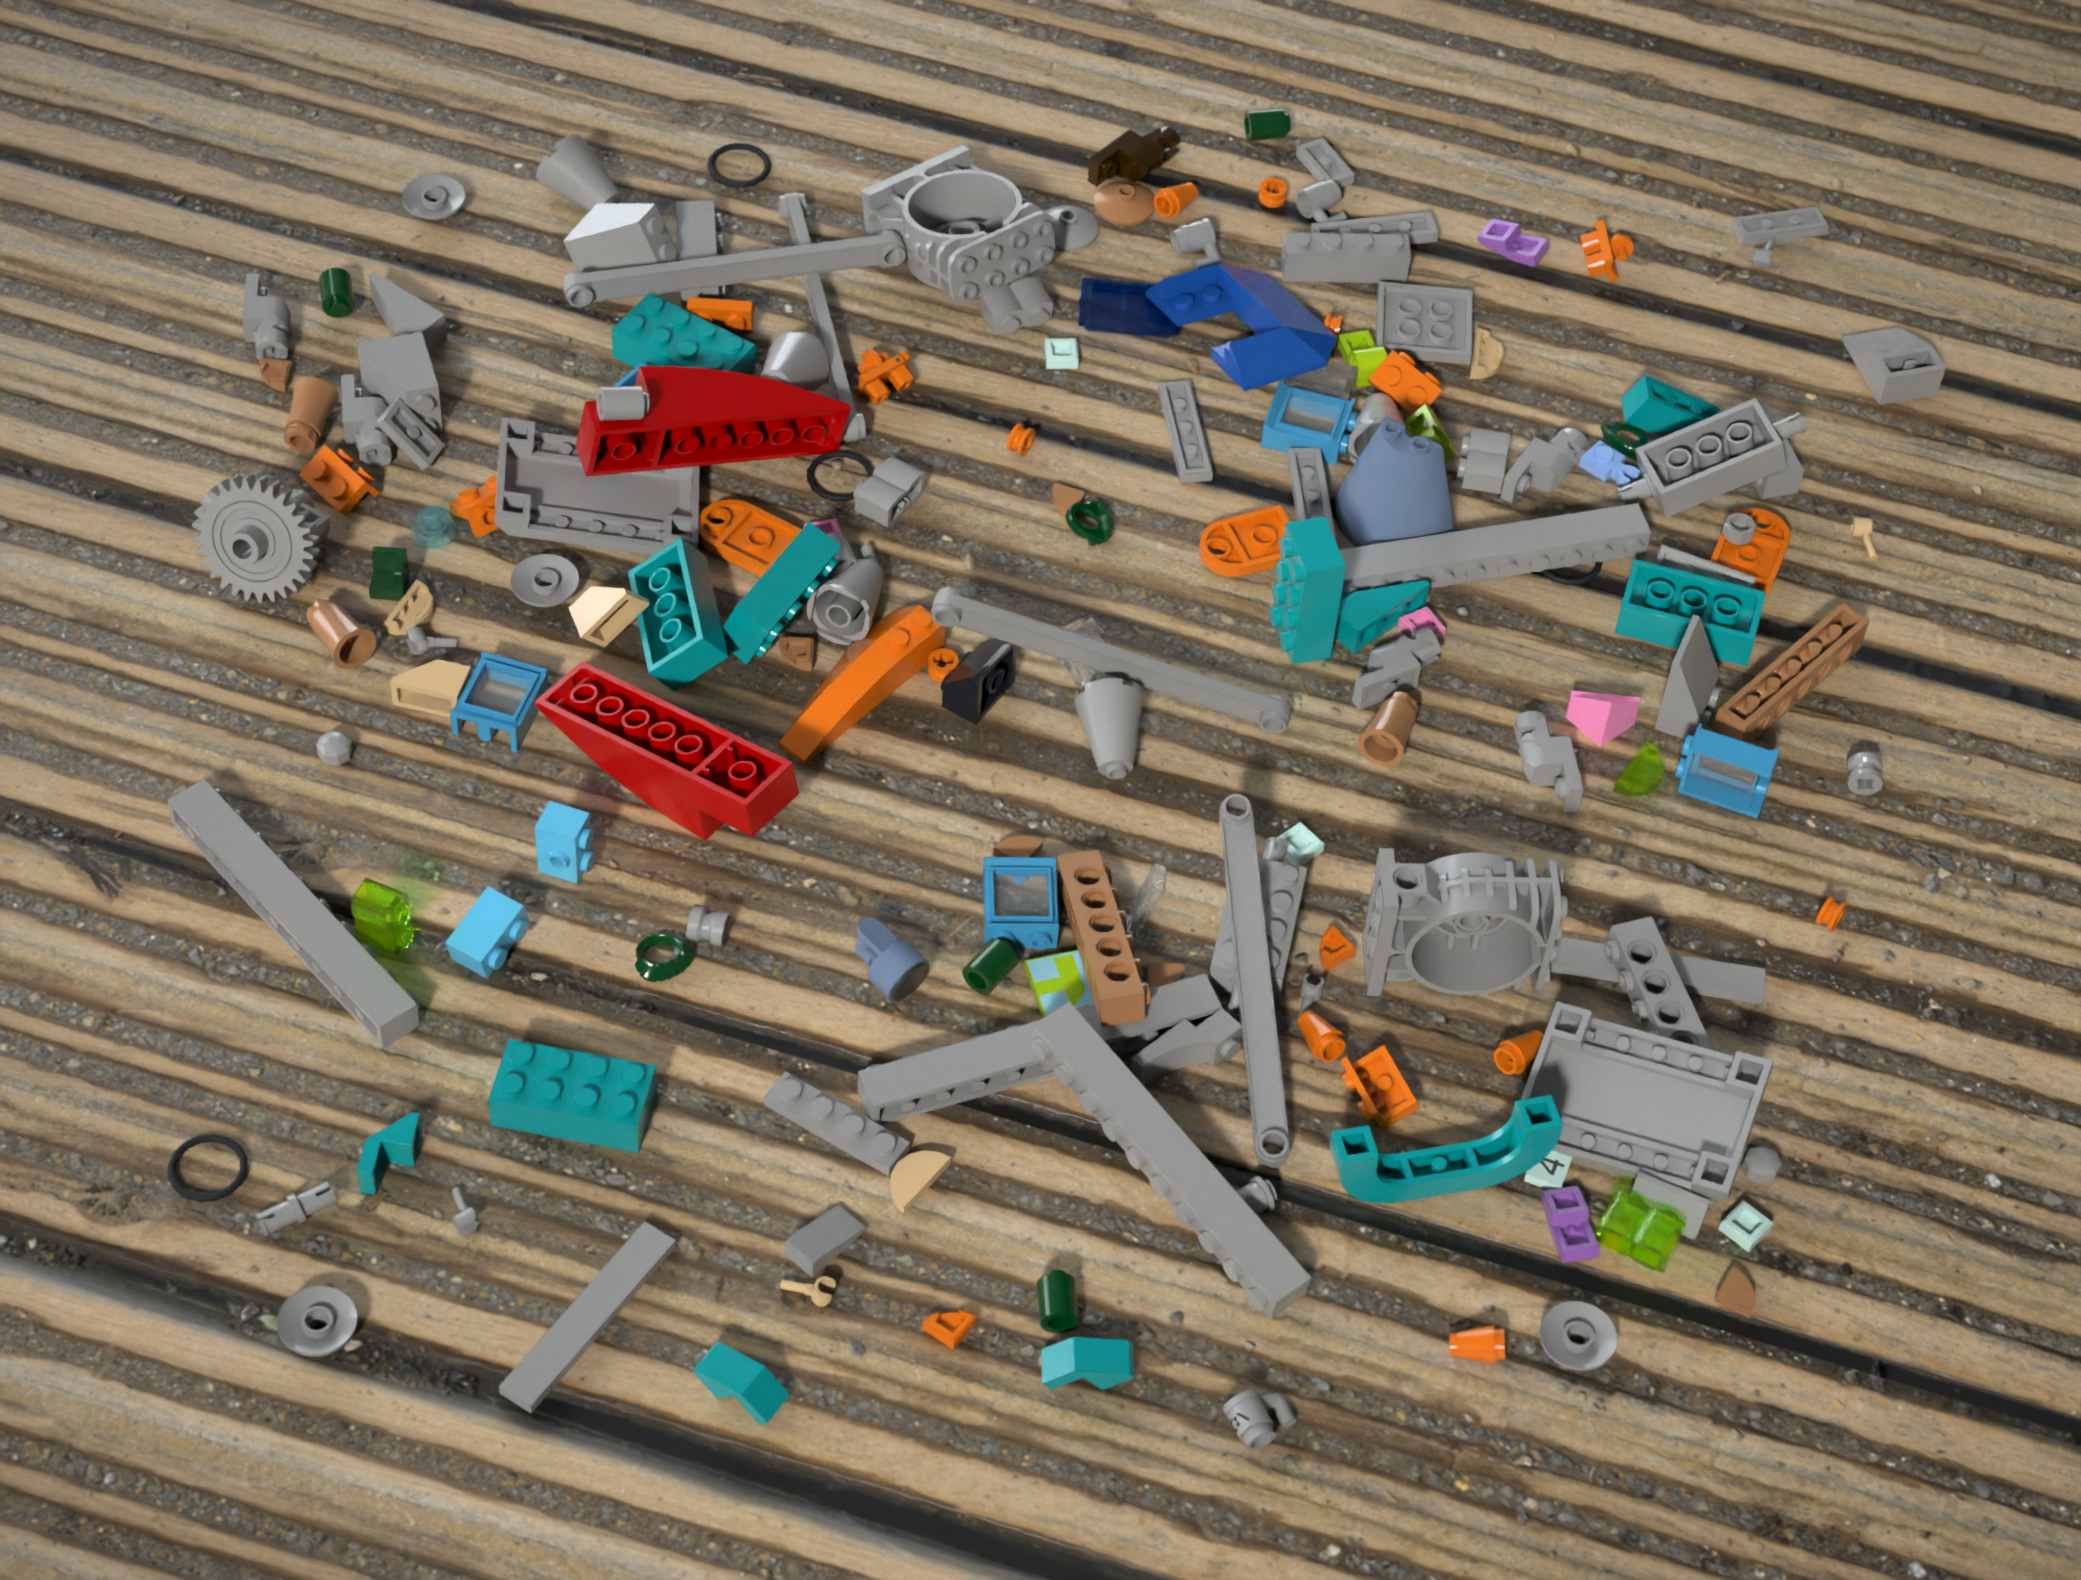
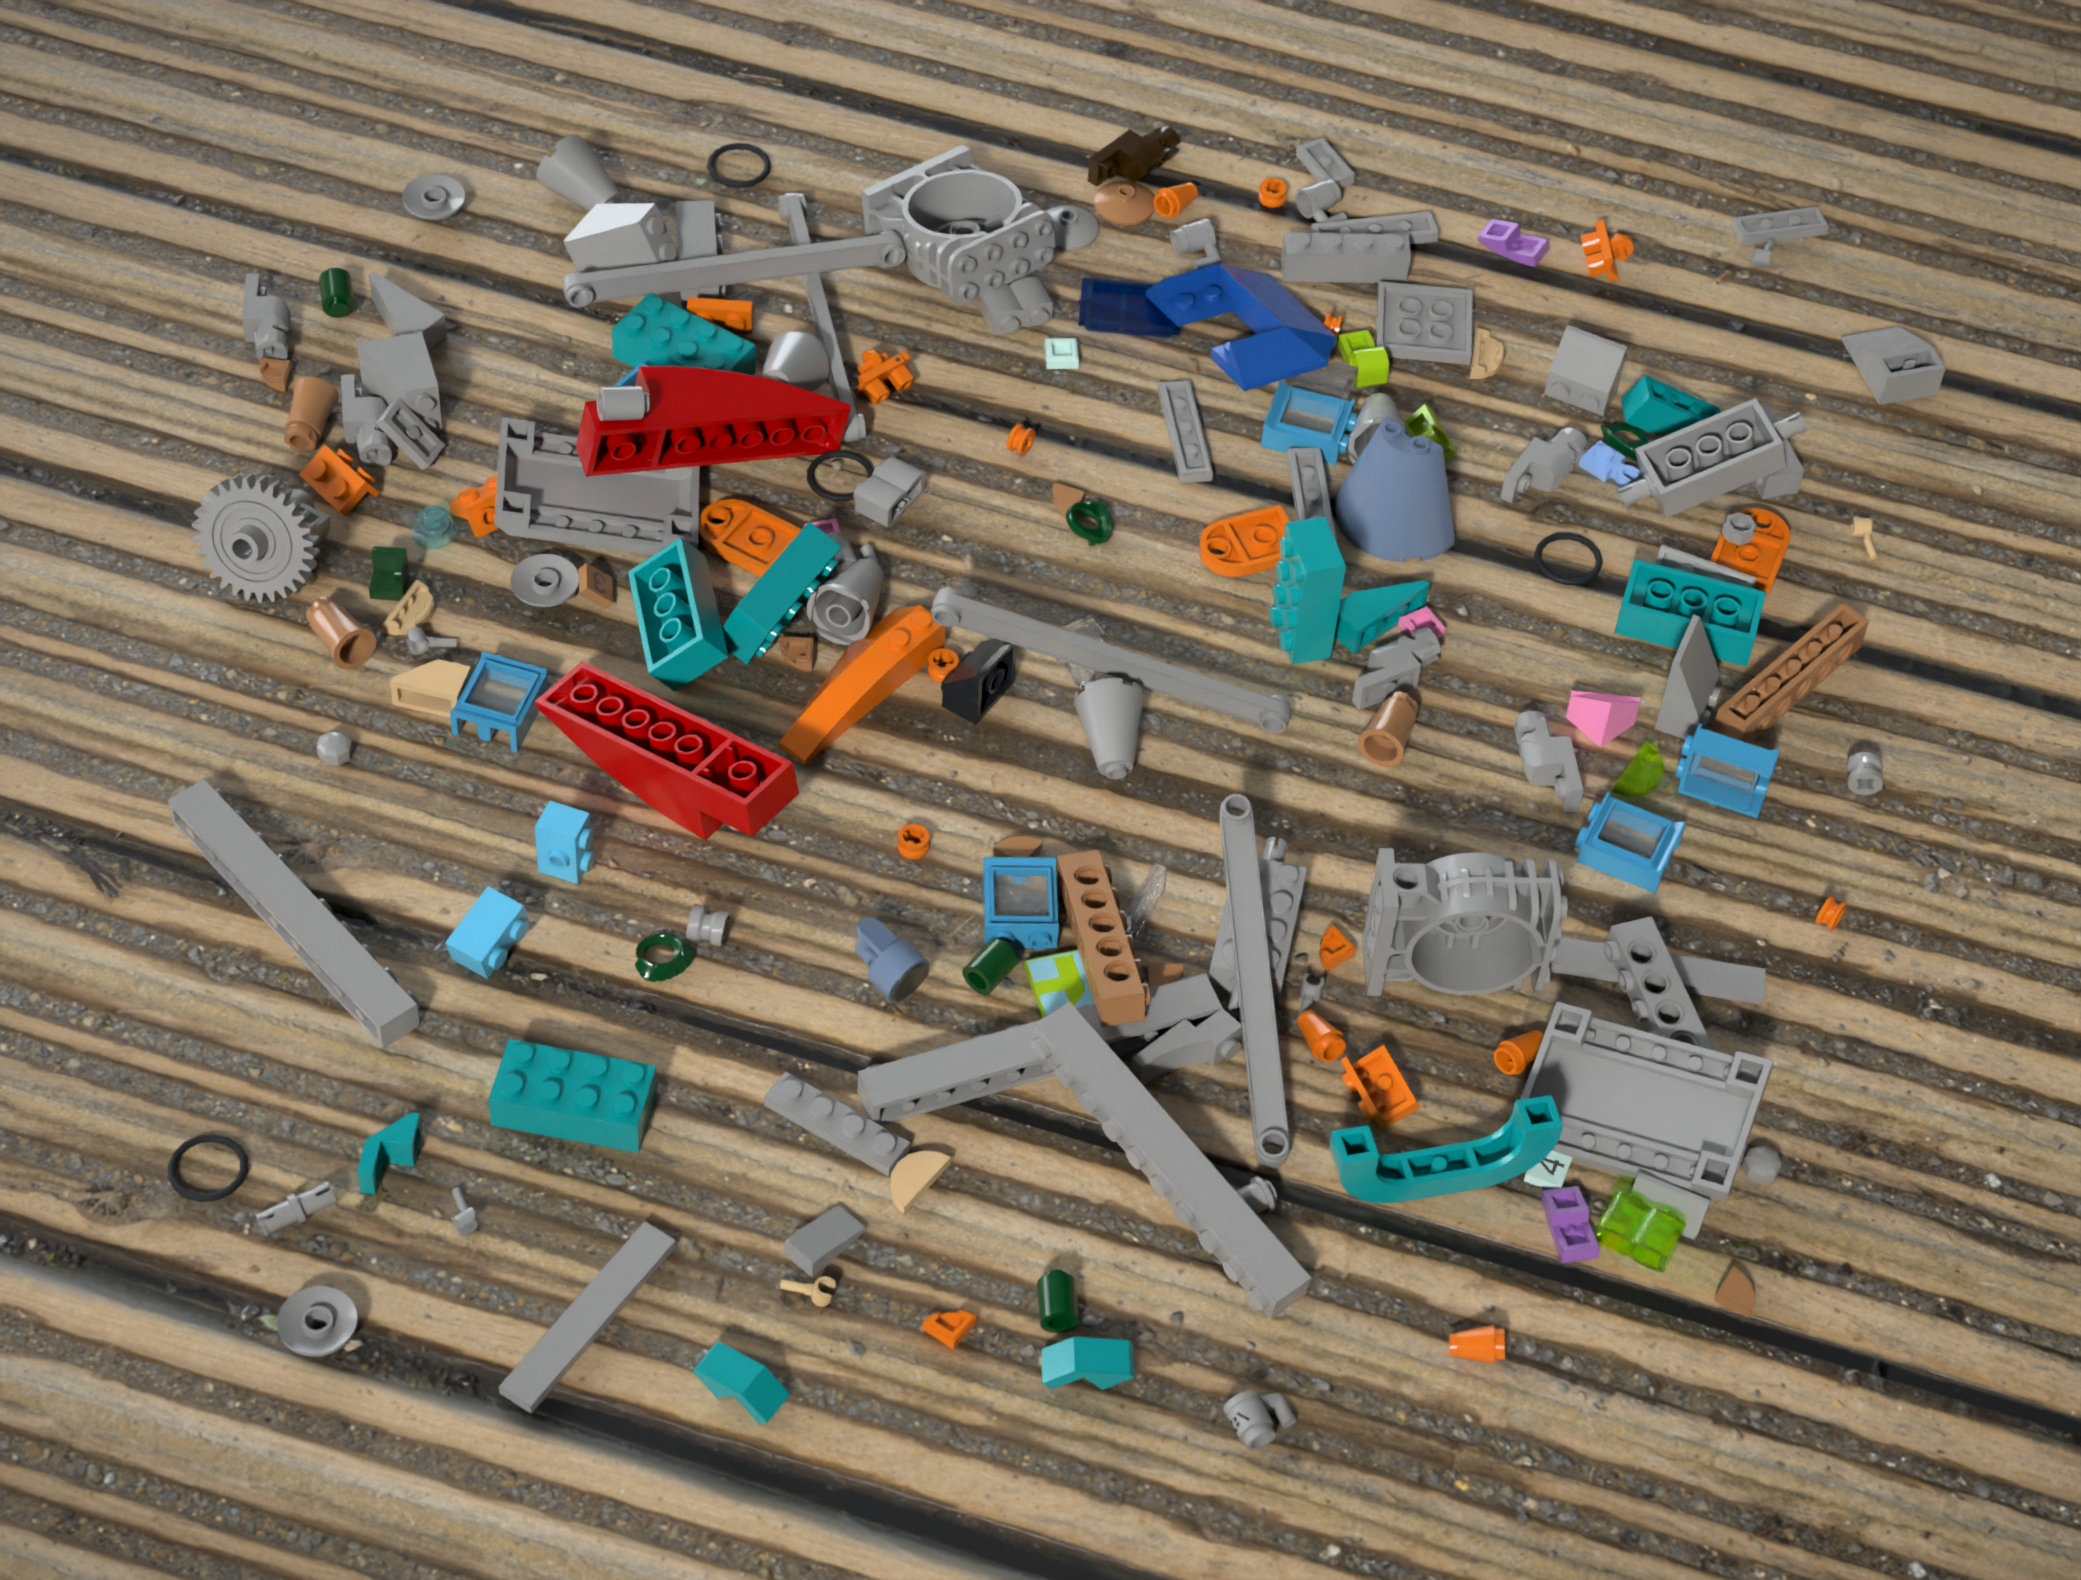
(382, 916): clear neon green brick -> none
(595, 585): none -> medium nougat tile
(605, 613): tan slope -> none
(908, 848): none -> orange bush
(1266, 124): dark green brick -> none
(1302, 844): light aqua tile -> none
(1405, 383): orange bracket -> none
(1484, 460): light grey brick -> none
(1499, 550): light grey brick -> none
(1582, 1323): light grey dish -> none
(1586, 370): none -> light grey slope
(1628, 842): none -> dark azure window
(1745, 1226): light aqua tile -> none

